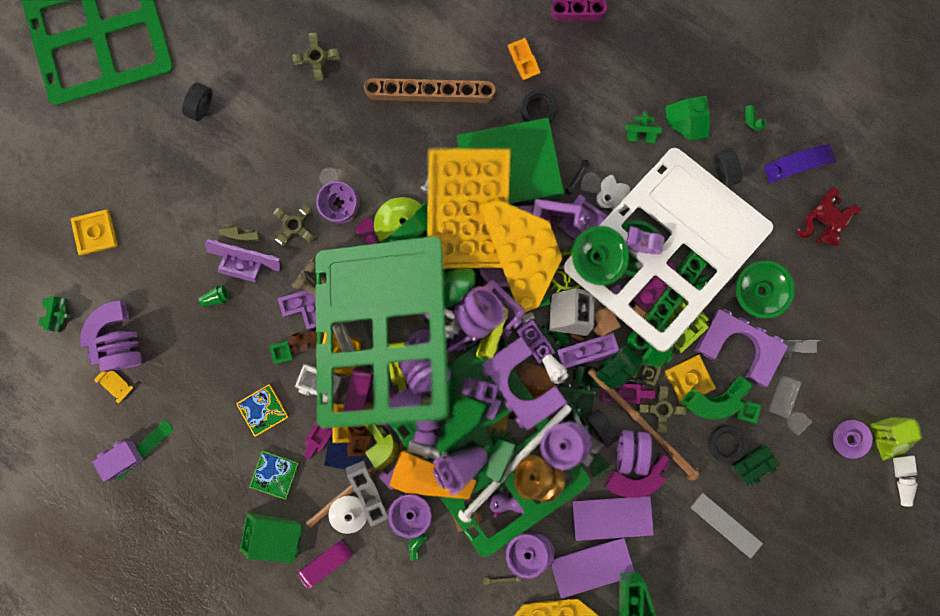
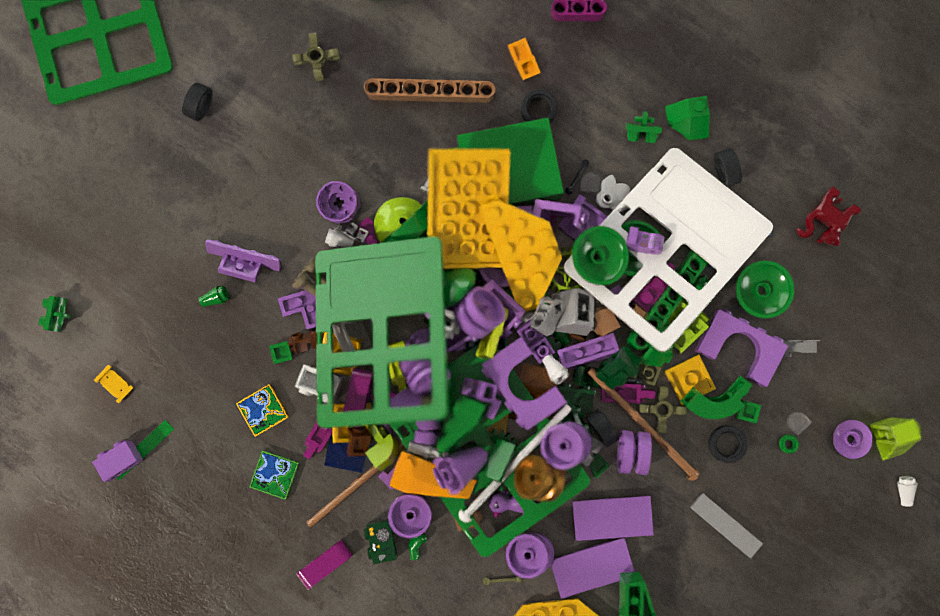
(93, 232): yellow tile -> none
(98, 323): medium lavender arch -> none
(118, 351): medium lavender wheel -> none
(235, 233): olive slope -> none
(270, 538): green slope -> none
(300, 217): olive pin -> none
(328, 175): clear tile -> none
(338, 239): none -> white cone
(342, 507): white dish -> none
(361, 236): none -> light grey piece
(367, 492): light grey arch -> none
(381, 541): none -> dark green brick
(547, 316): none -> light grey piece
(639, 486): magenta arch -> none
(752, 120): green arm -> none
(755, 465): dark green brick -> none
(785, 397): clear tile -> none
(794, 443): none -> green plate
(800, 162): dark purple arch -> none
(905, 466): white tile -> none

